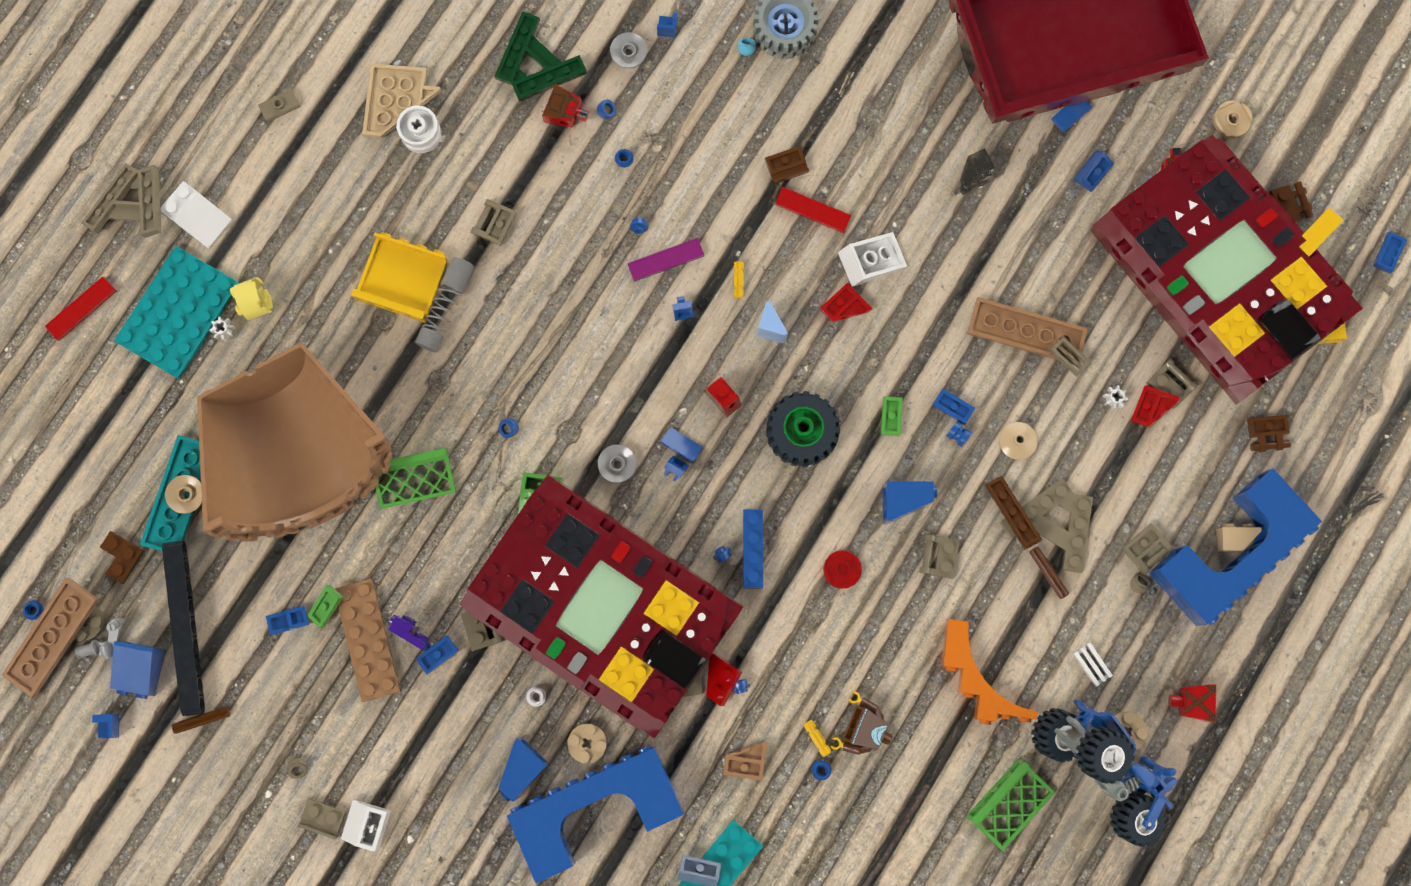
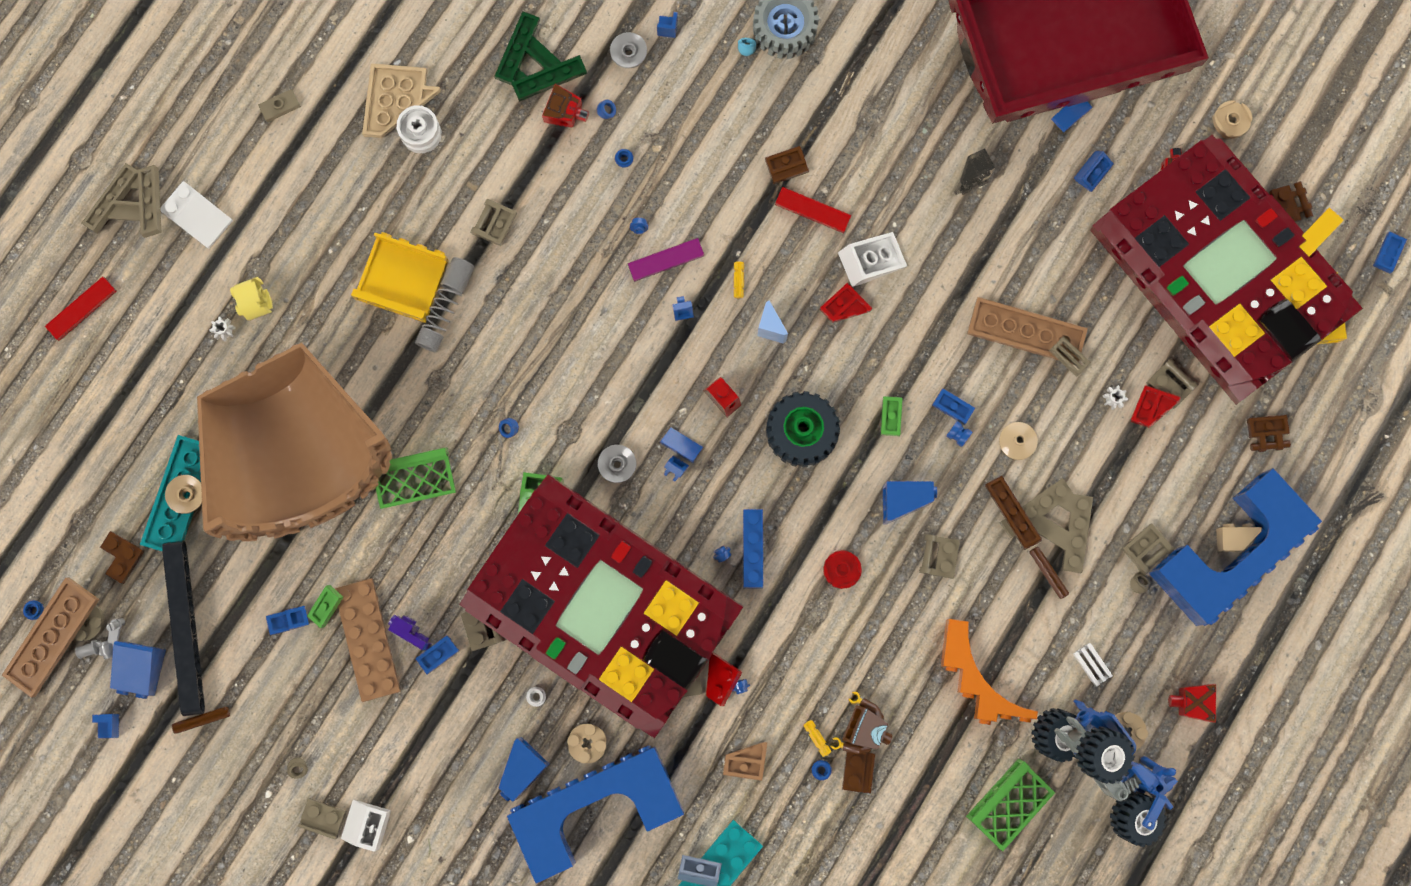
(176, 312): teal plate -> none
(858, 772): none -> reddish brown plate

